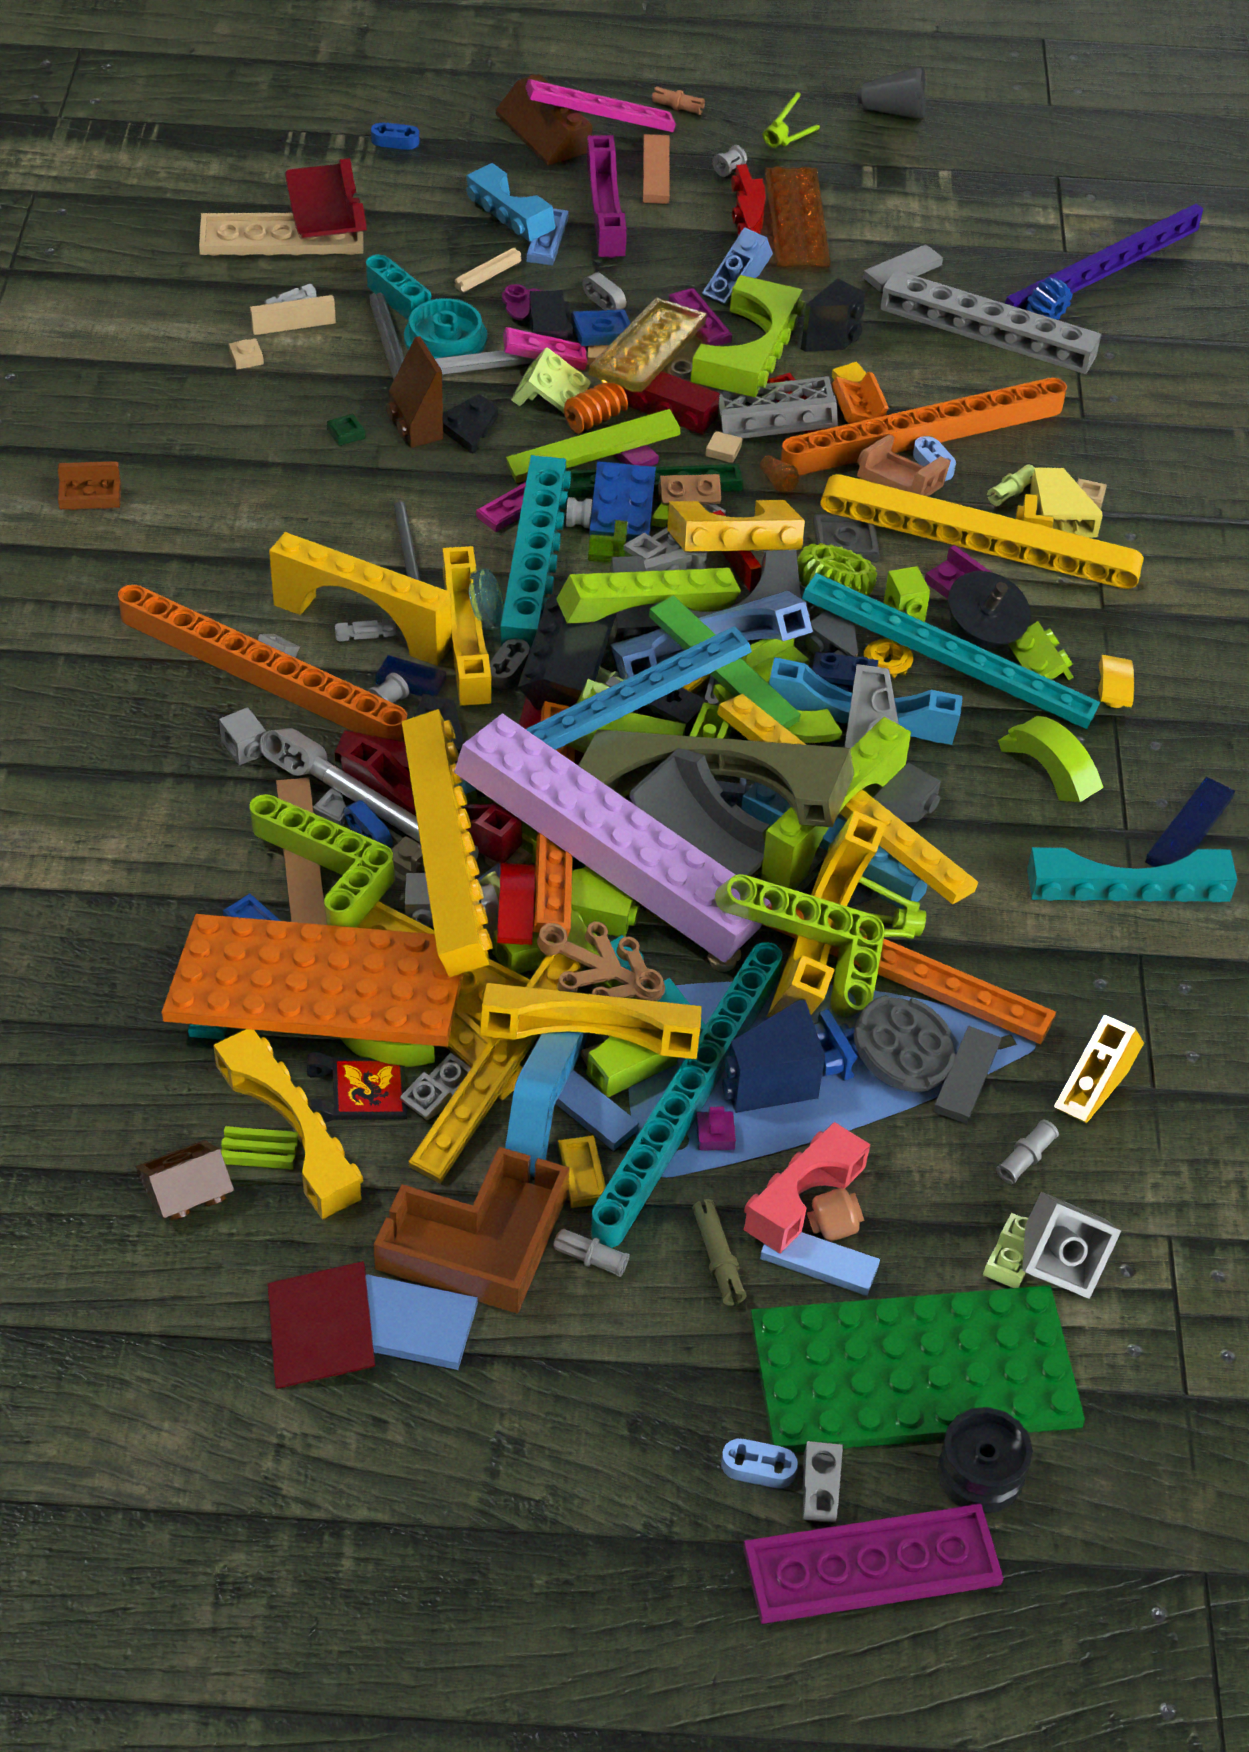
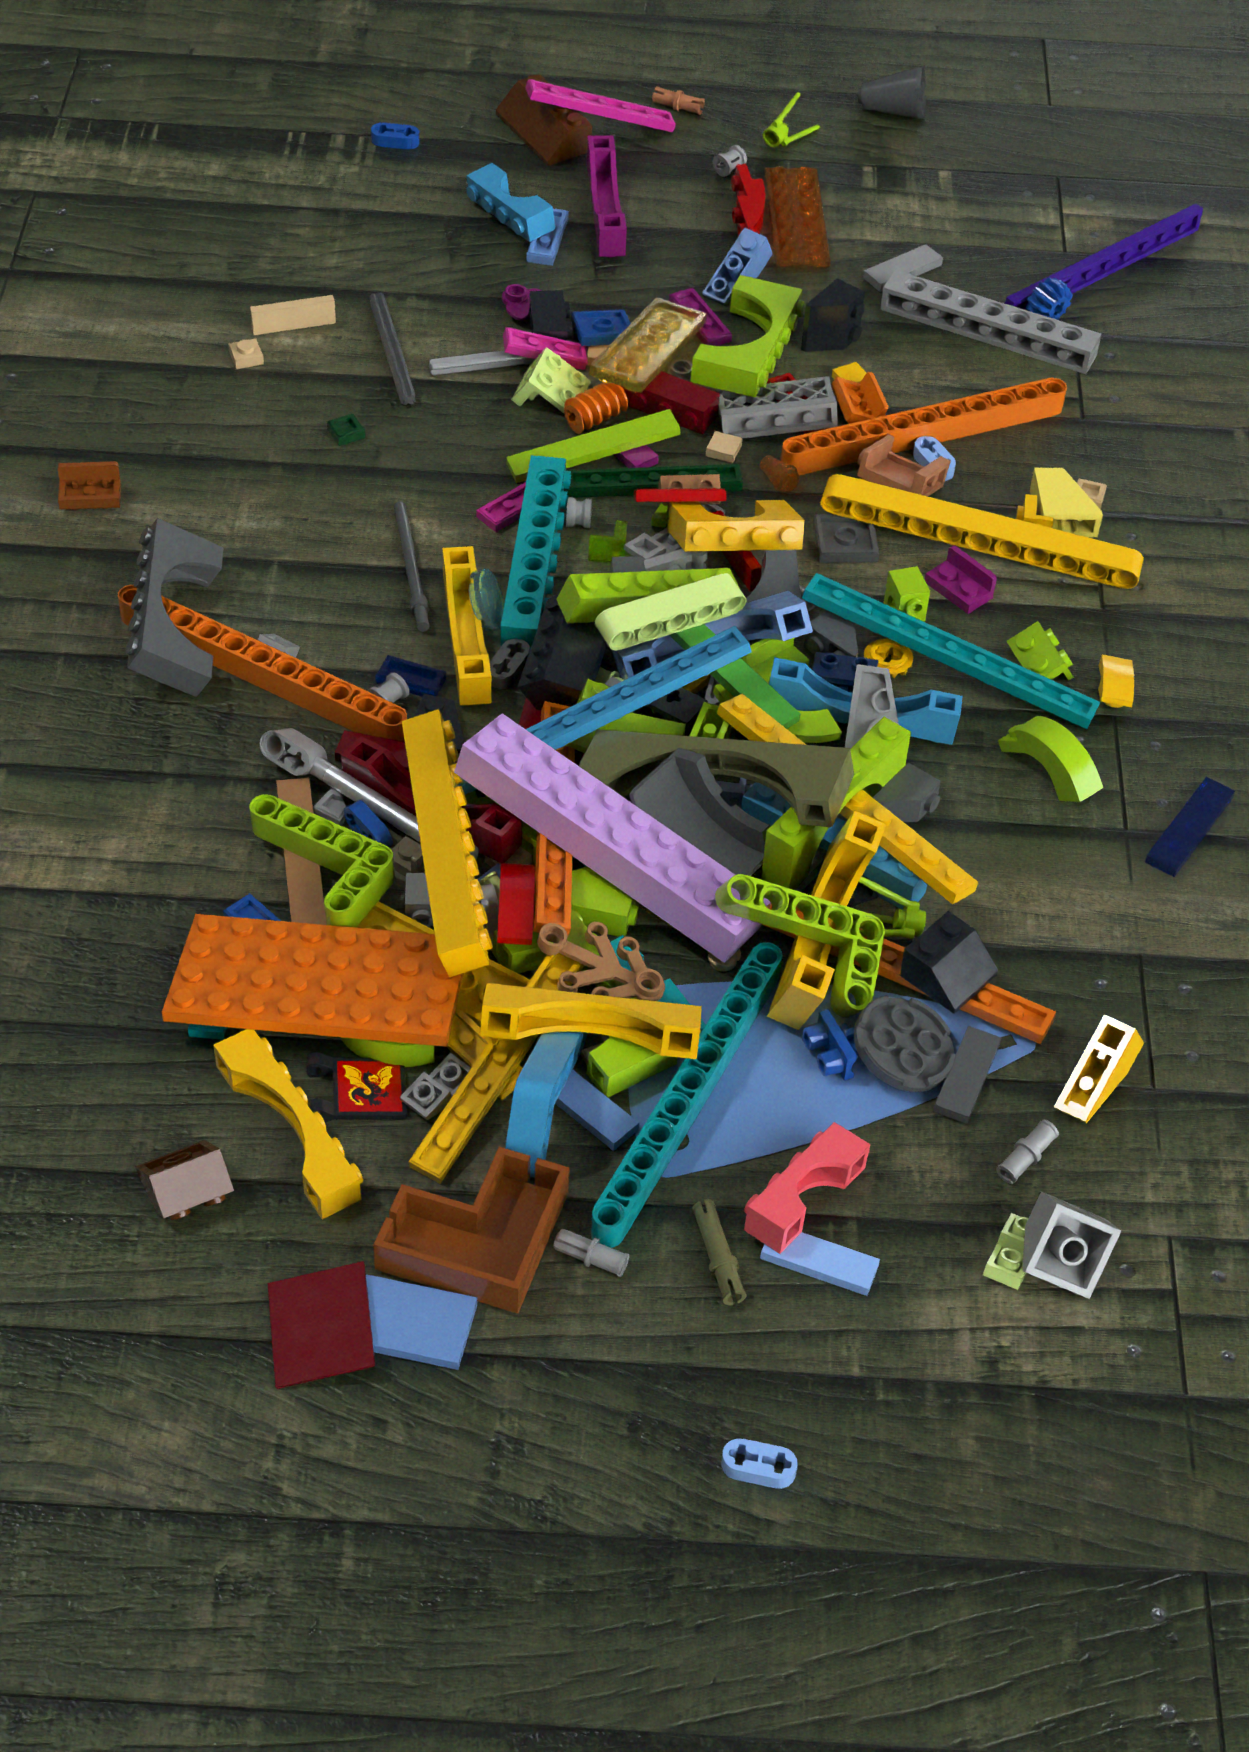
(155, 642): none -> dark grey arch
(242, 735): light grey brick -> none
(259, 1142): lime tile -> none
(267, 235): tan plate -> none
(307, 291): light grey axle -> none
(324, 200): dark red panel -> none
(365, 629): light grey axle -> none
(415, 606): yellow arch -> none
(417, 397): reddish brown slope -> none
(444, 324): teal beam -> none
(470, 421): black wing -> none
(487, 270): tan axle -> none
(585, 1170): yellow tile -> none
(604, 292): light grey beam -> none
(622, 494): blue plate -> none
(656, 169): nougat tile -> none
(670, 612): none -> yellowish green beam
(679, 495): none -> red tile
(716, 1129): magenta tile -> none
(775, 1062): dark blue slope -> none
(821, 1481): light grey leg -> none
(835, 1214): nougat head -> none
(838, 565): lime gear -> none
(871, 1563): magenta plate -> none
(912, 1365): green plate -> none
(948, 962): none -> black slope
(984, 1459): black wheel -> none
(987, 609): black piece -> none
(1011, 485): yellowish green pin -> none
(1067, 876): teal arch -> none

